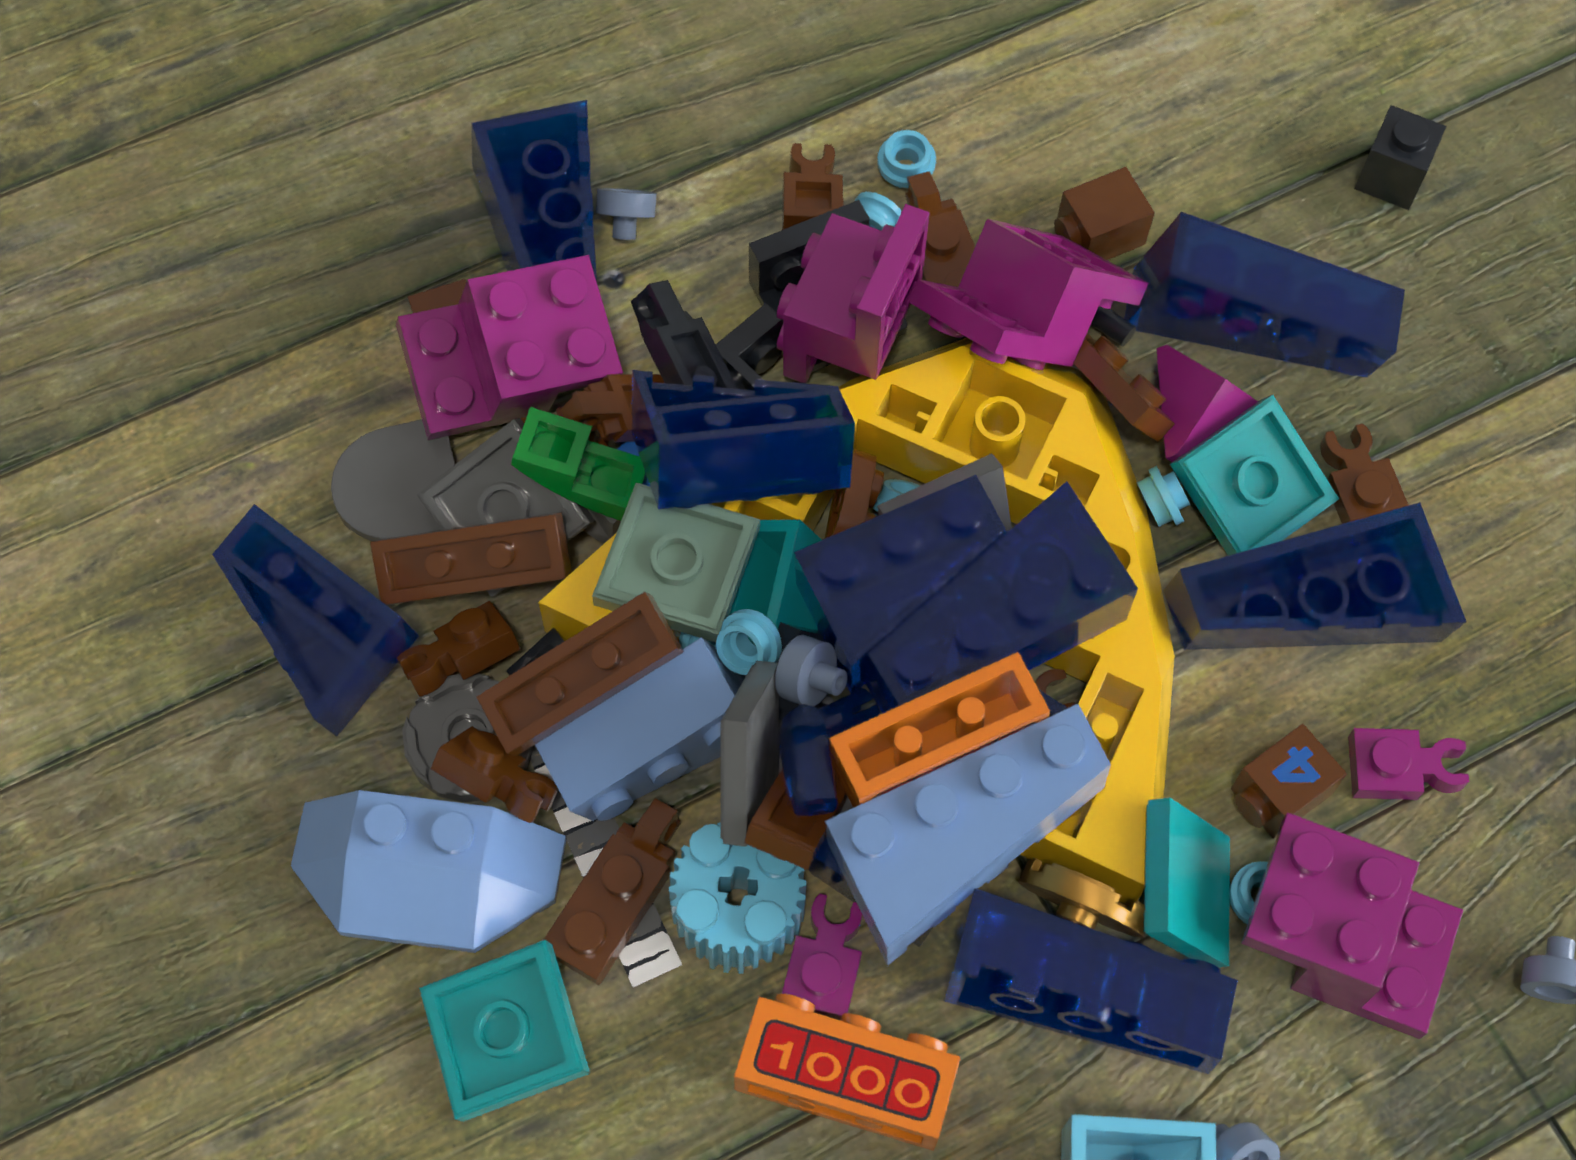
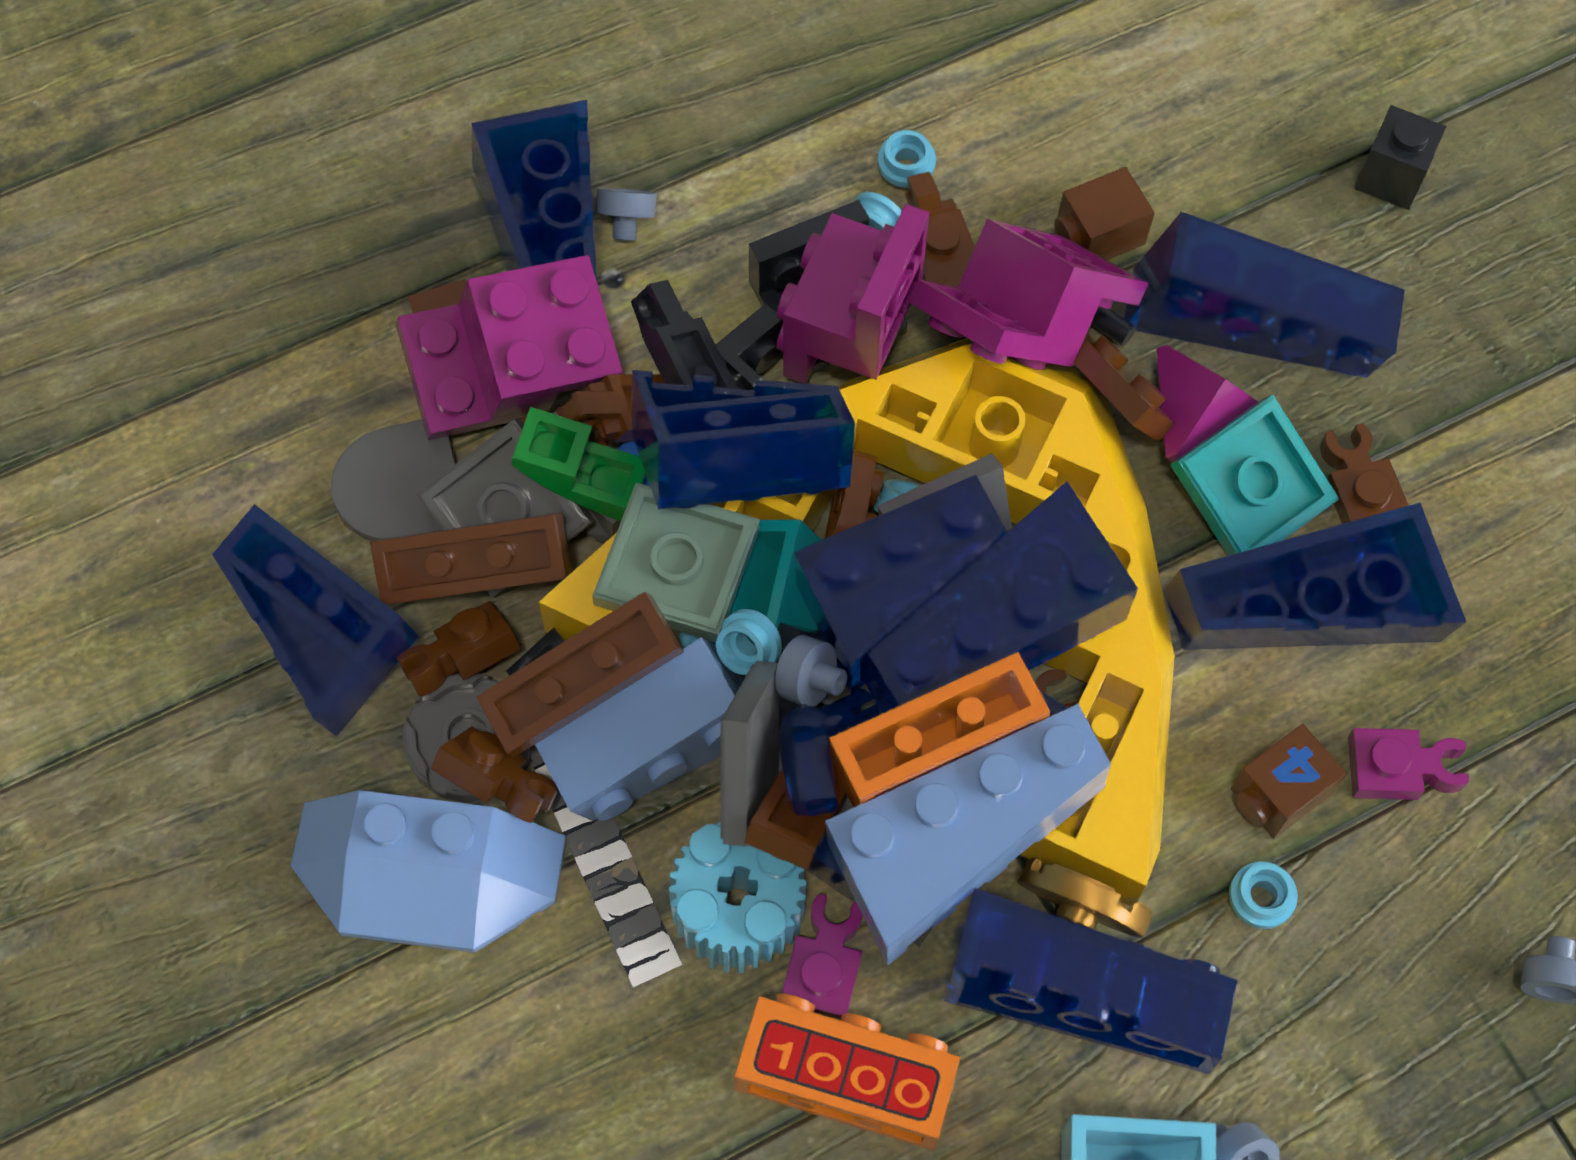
(504, 1031): teal tile -> none
(615, 894): reddish brown hinge -> none
(810, 187): reddish brown plate -> none
(1164, 496): medium azure plate -> none
(1187, 883): teal tile -> none
(1353, 925): magenta bracket -> none

